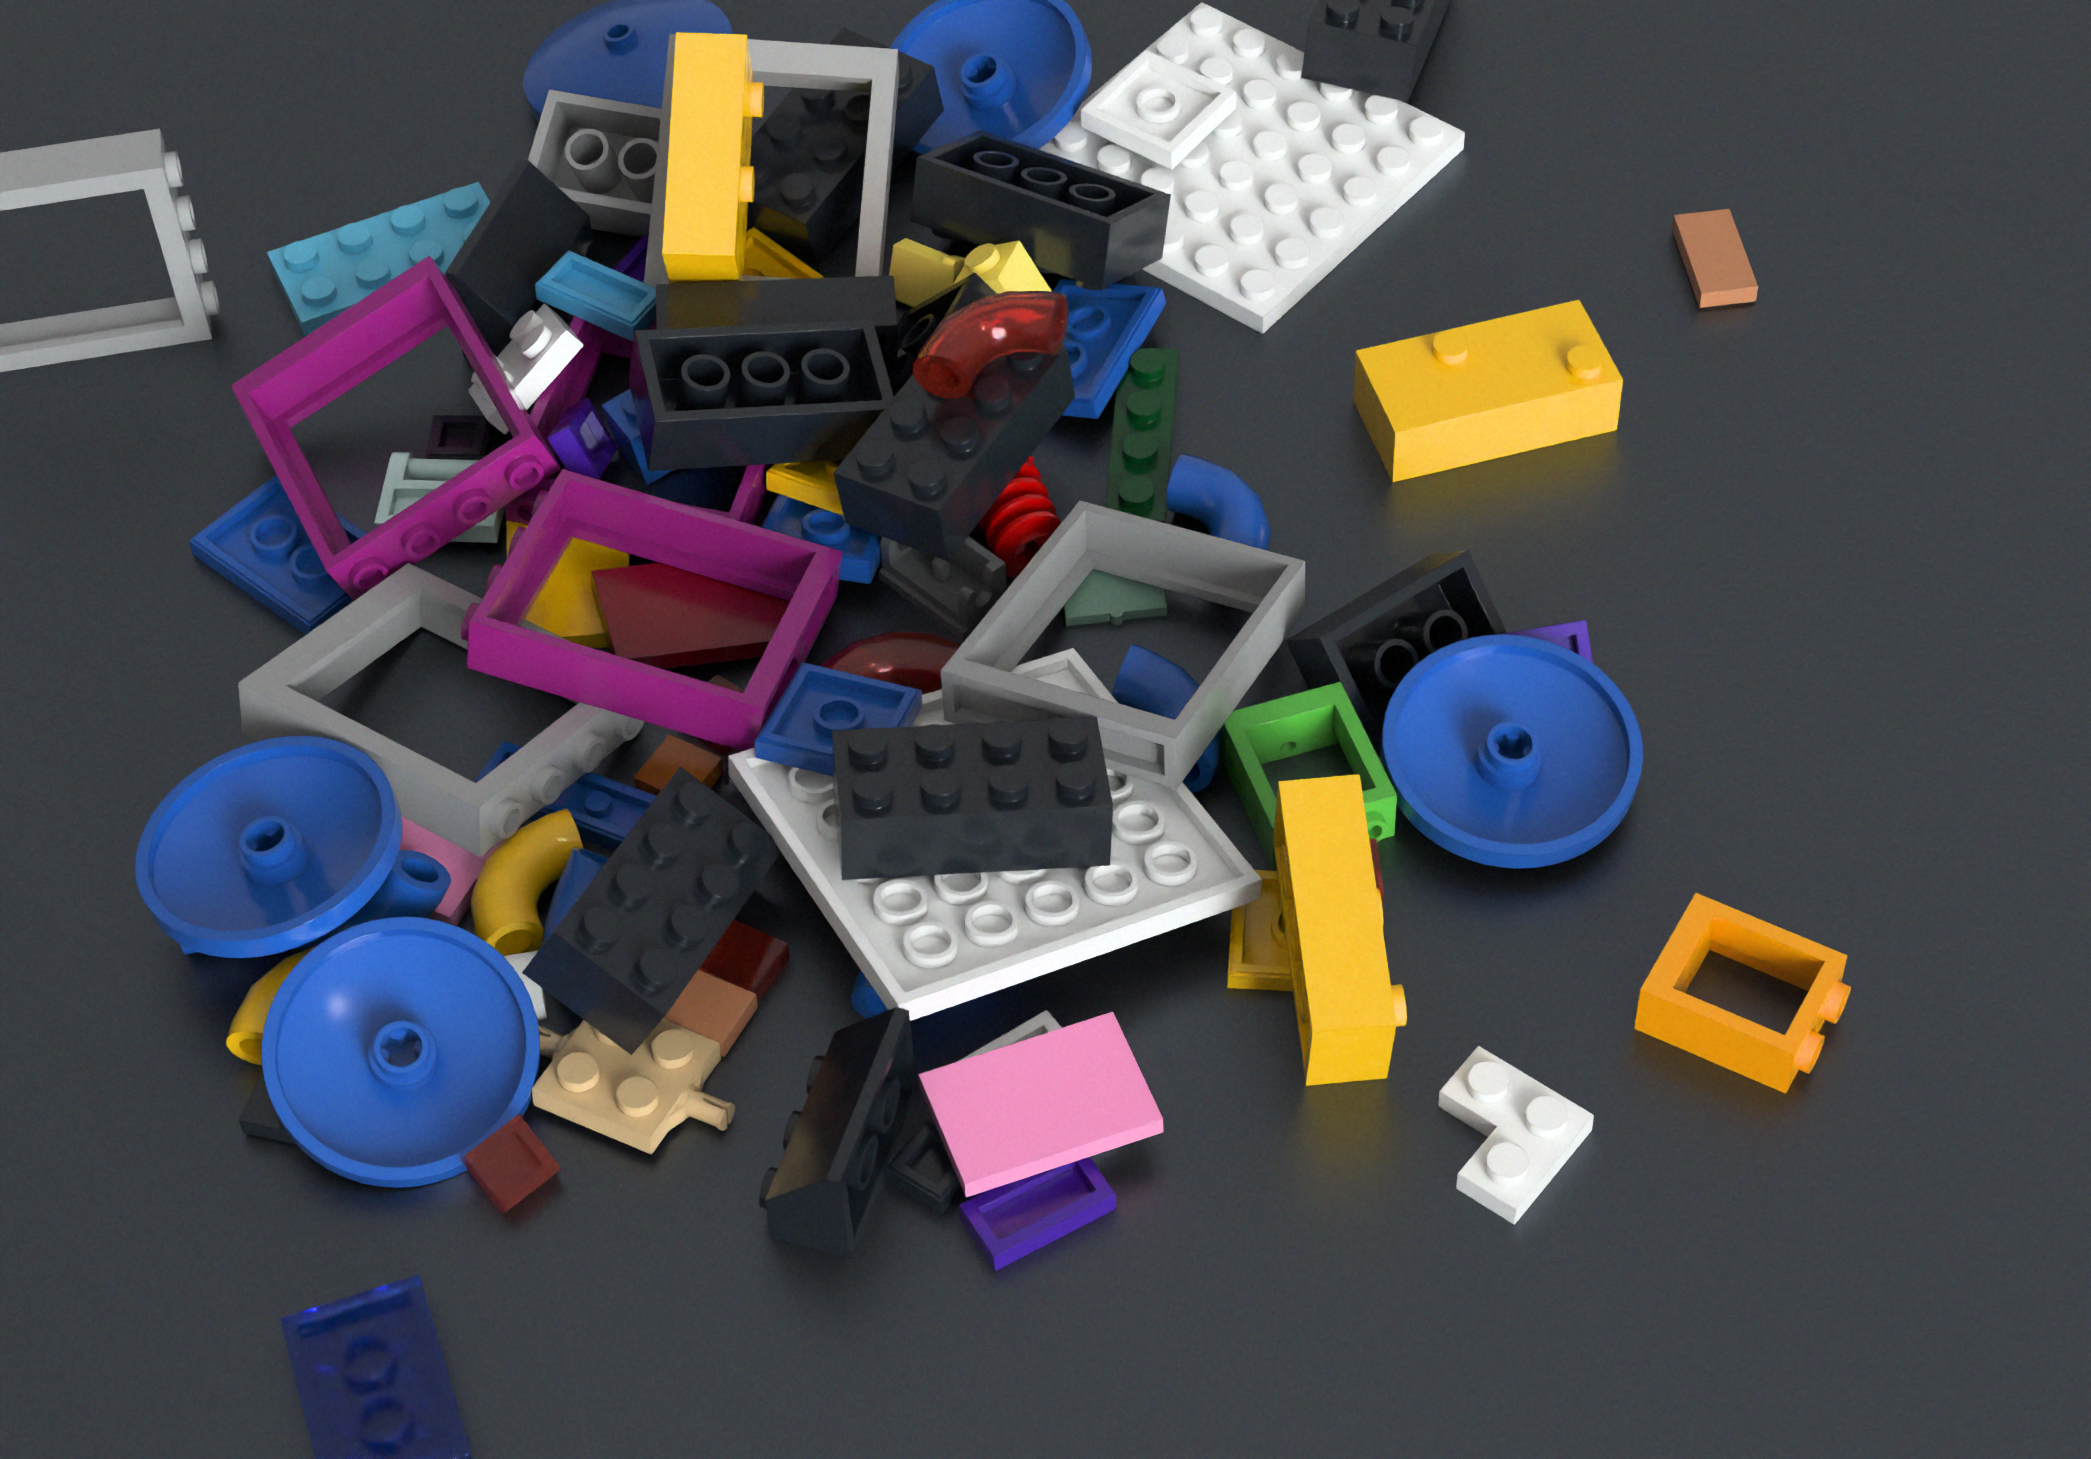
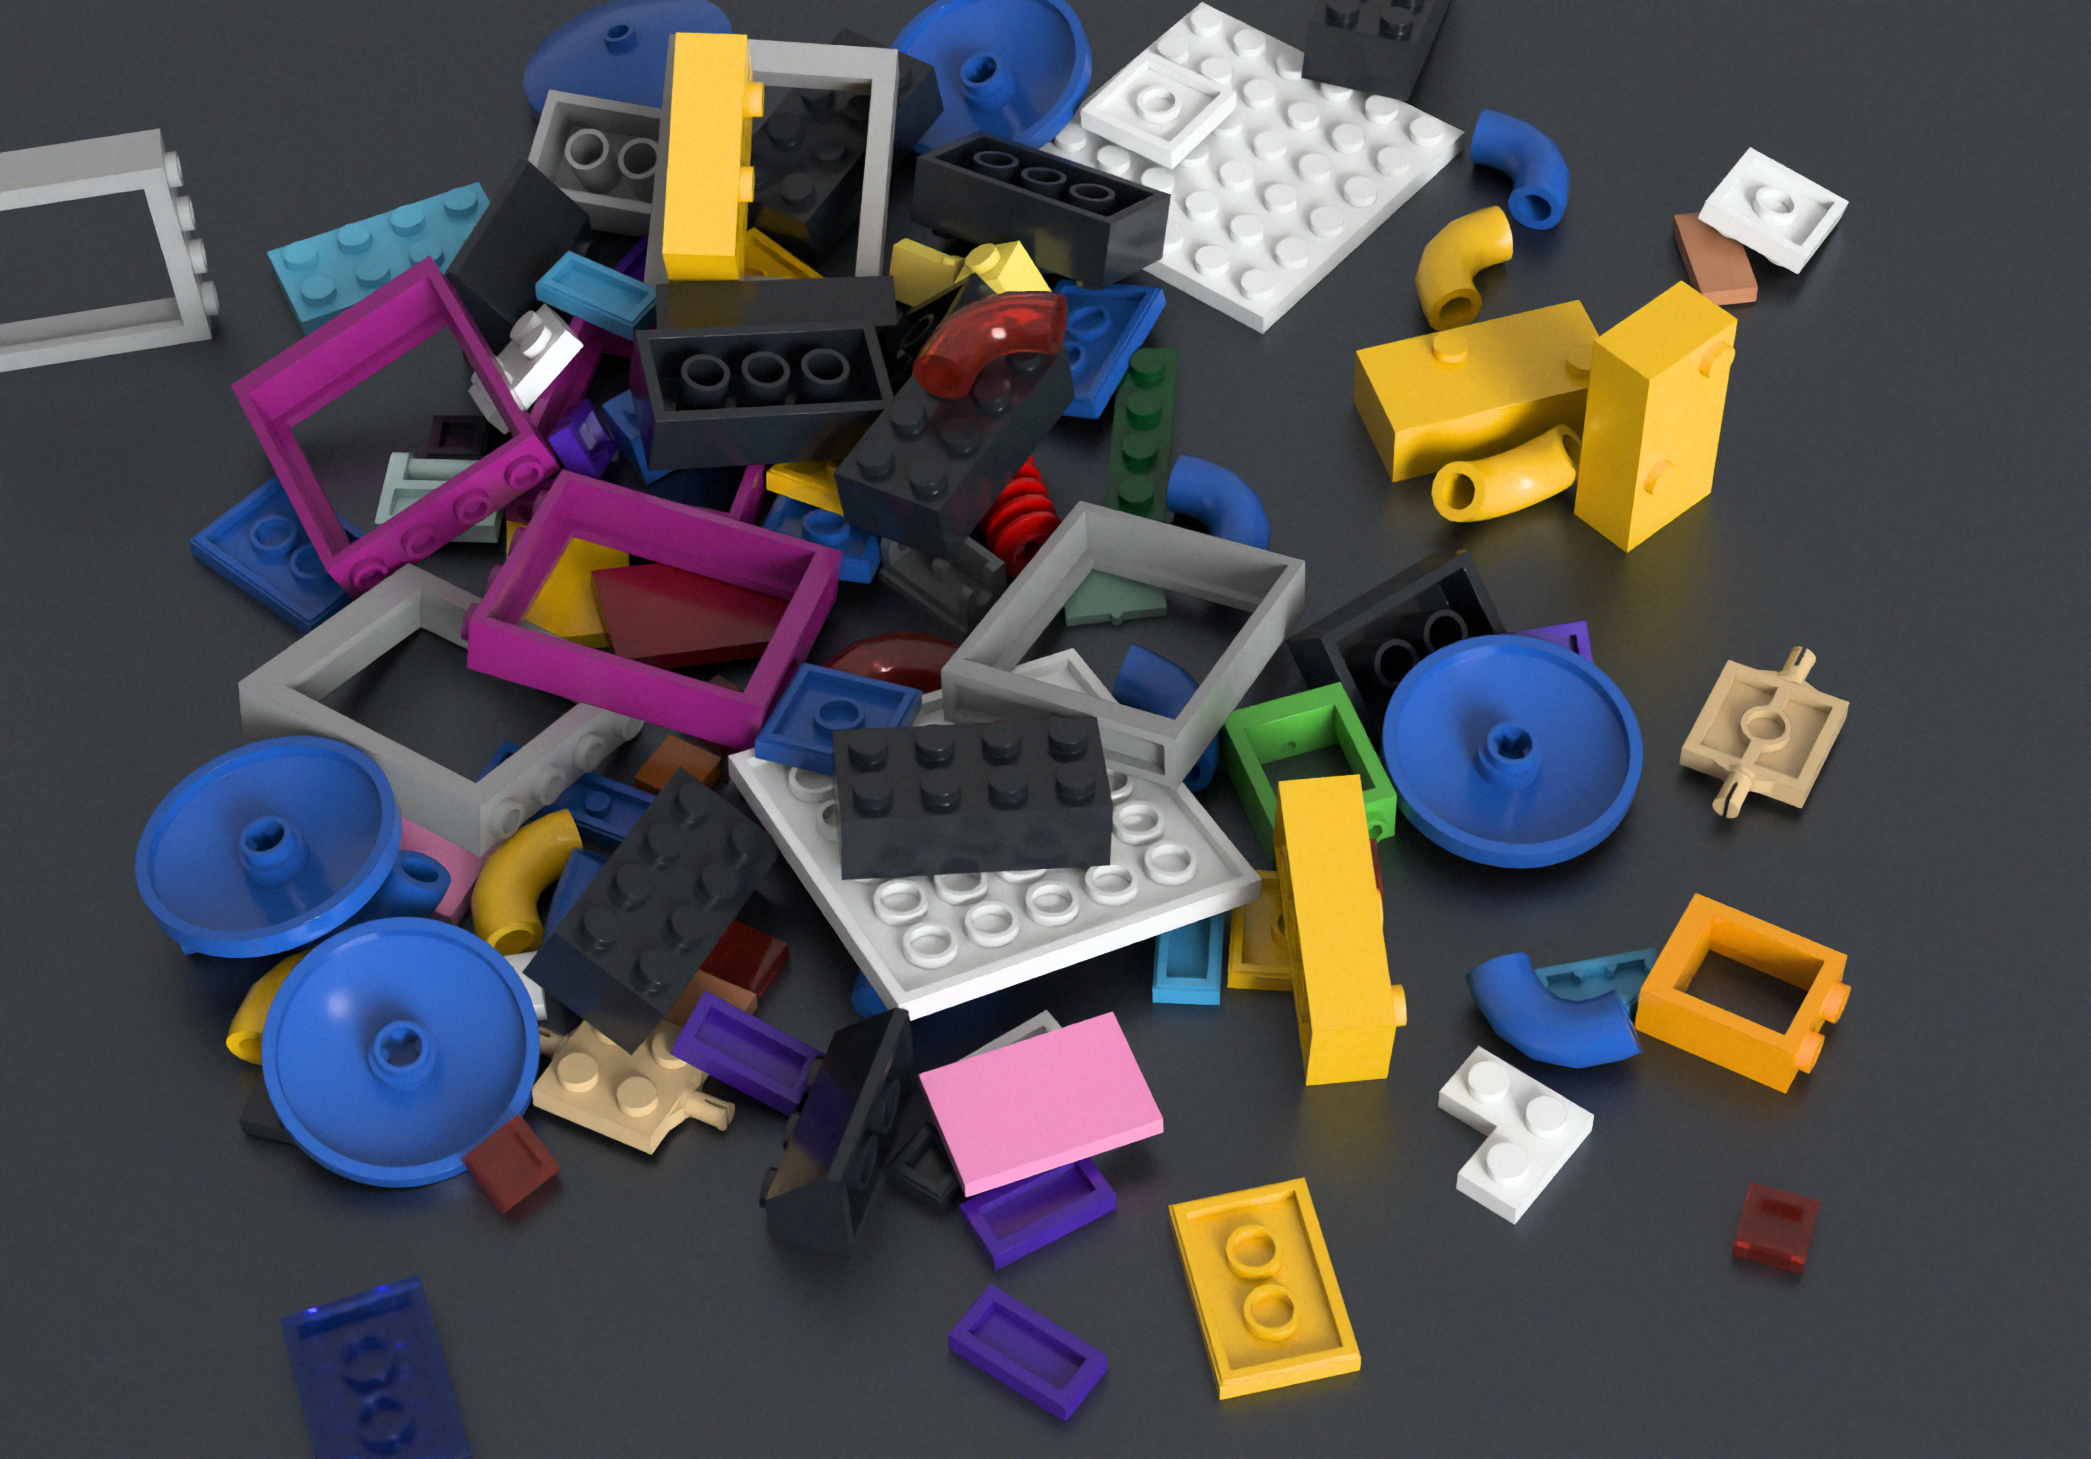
(746, 1053): none -> dark purple tile
(1027, 1352): none -> dark purple tile
(1190, 963): none -> dark azure tile
(1263, 1288): none -> yellow tile
(1452, 261): none -> yellow cylinder
(1508, 480): none -> yellow cylinder
(1531, 162): none -> blue cylinder
(1550, 1026): none -> blue cylinder
(1601, 975): none -> dark azure tile
(1654, 415): none -> yellow brick
(1764, 733): none -> tan plate
(1773, 210): none -> white plate
(1776, 1227): none -> clear red tile

